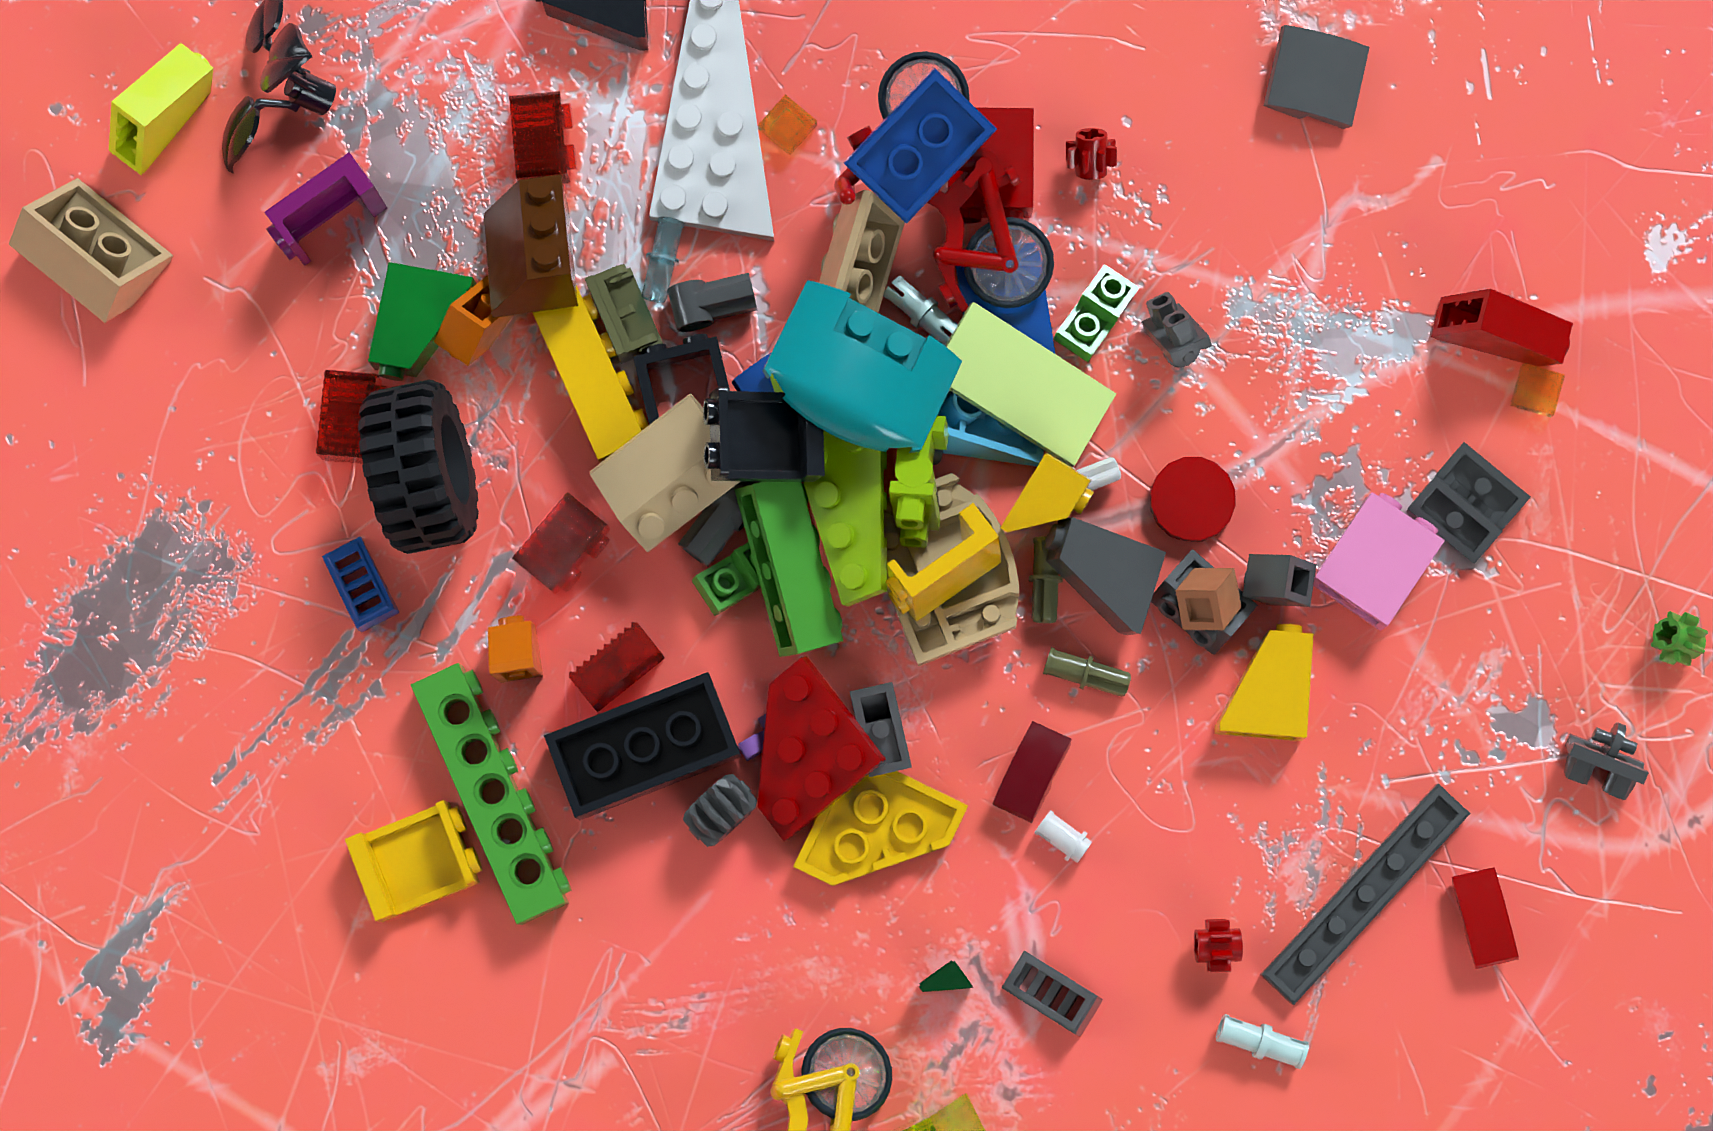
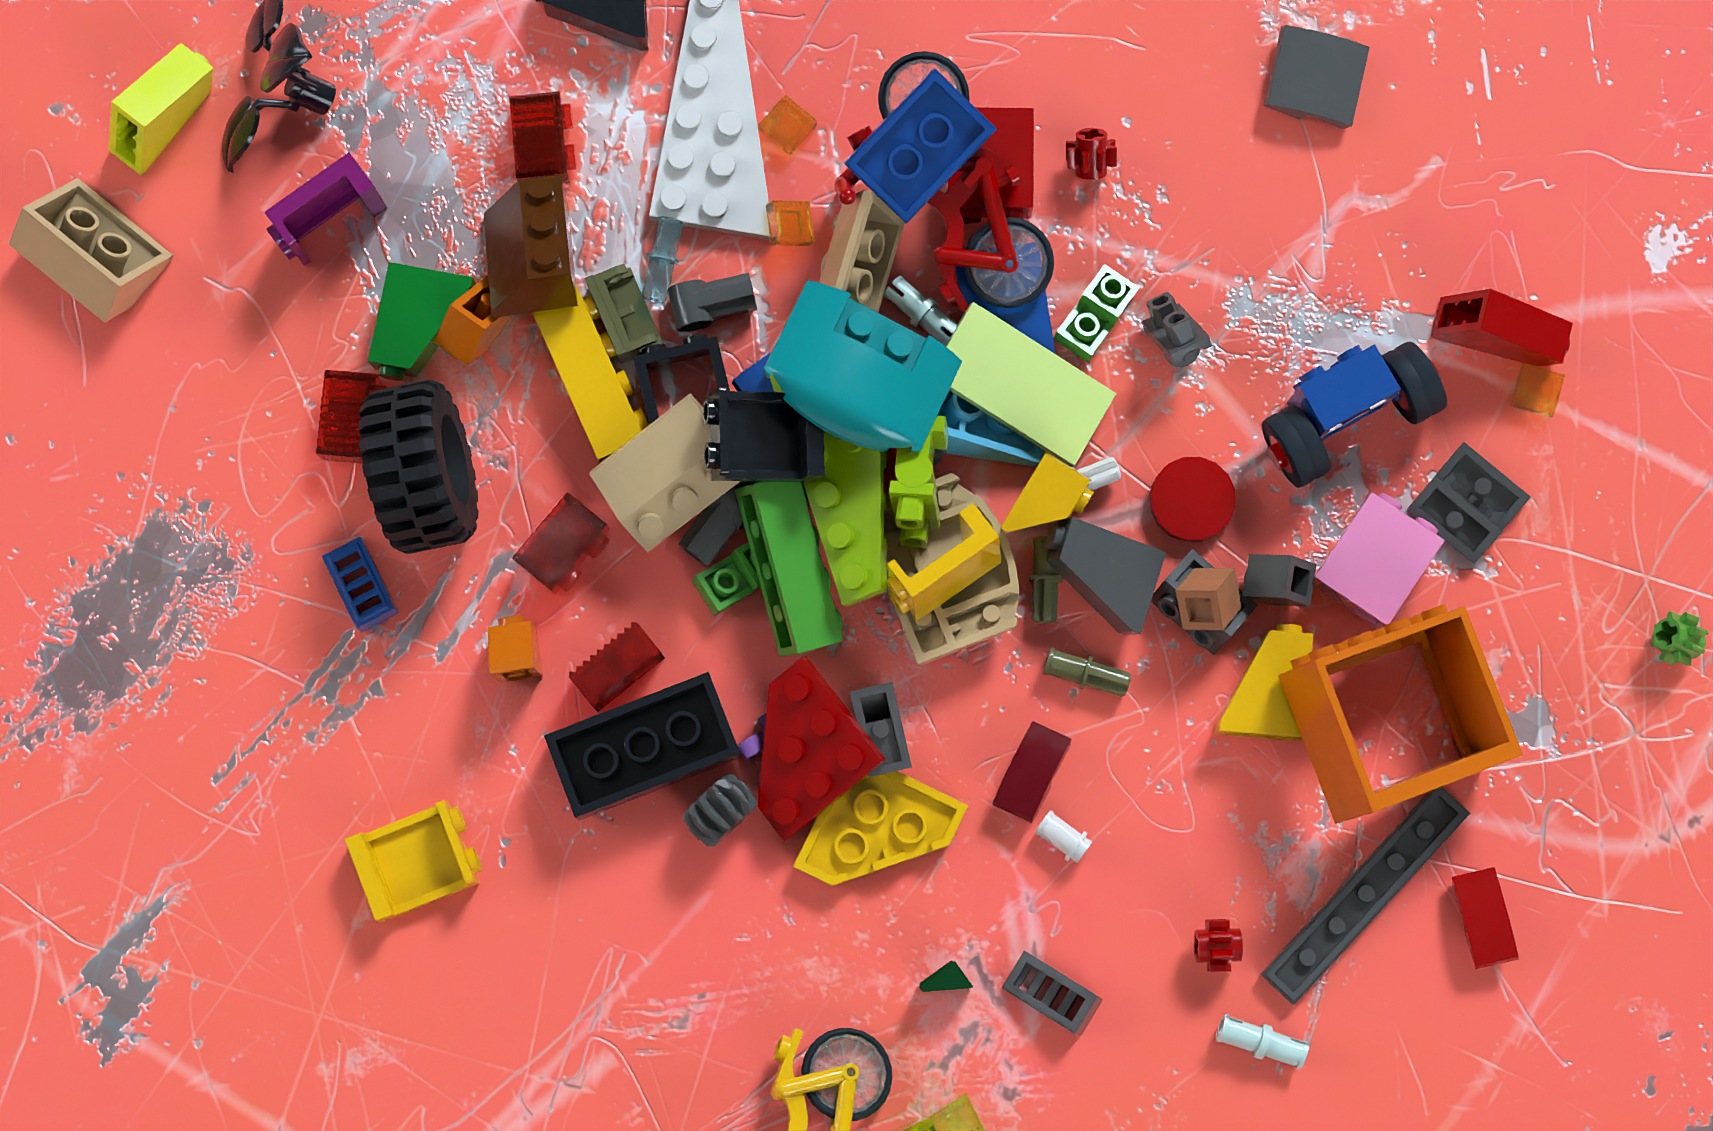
(435, 698): bright green brick -> none
(790, 223): none -> clear yellow tile
(1344, 395): none -> brick
(1461, 684): none -> orange window
(1622, 769): dark grey hips -> none

